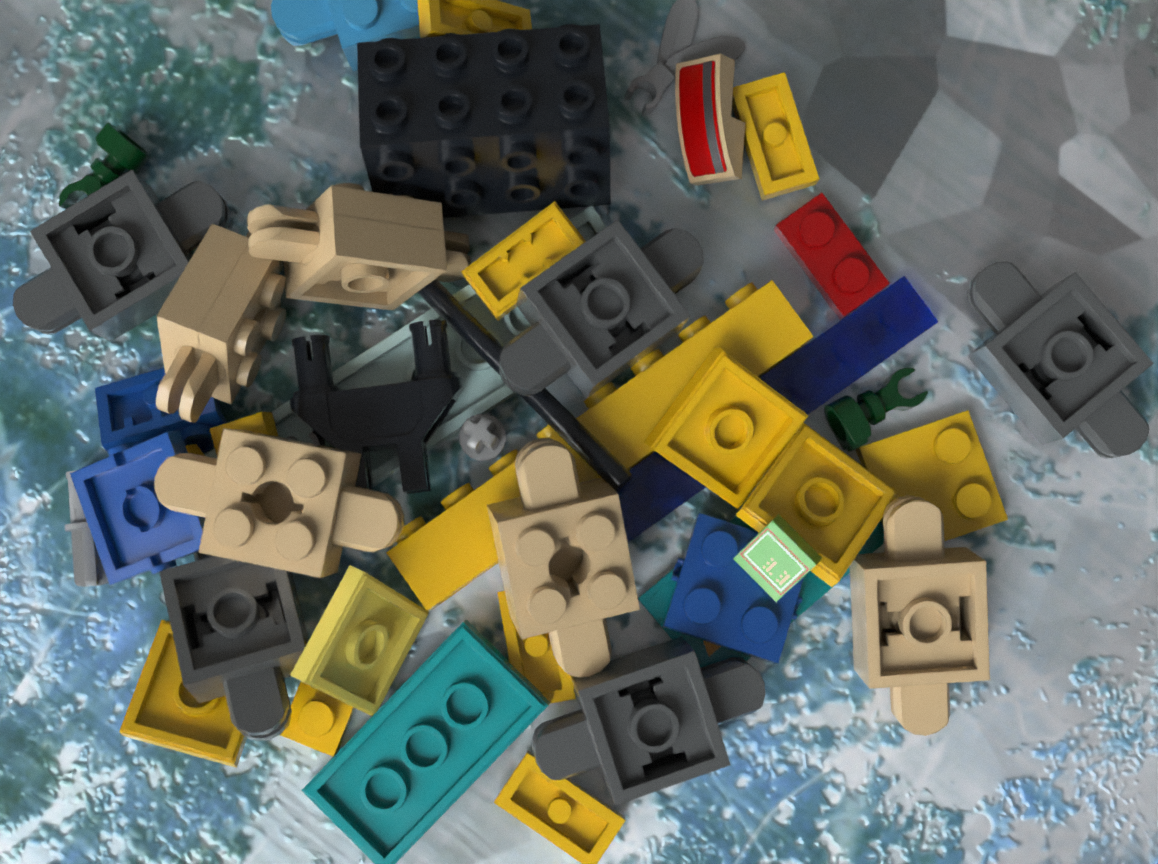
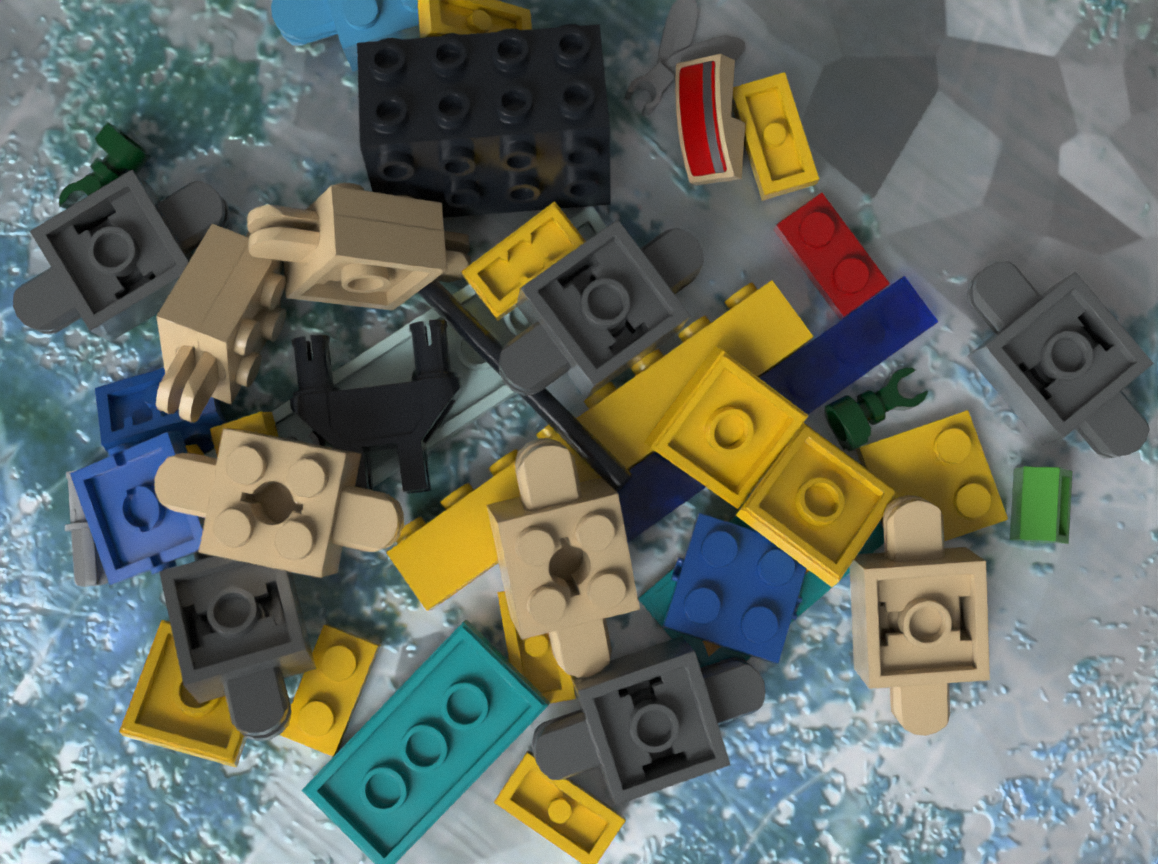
(360, 641): light yellow tile -> none
(482, 437): light grey axle -> none
(777, 558): tile -> none
(1041, 504): none -> bright green piece

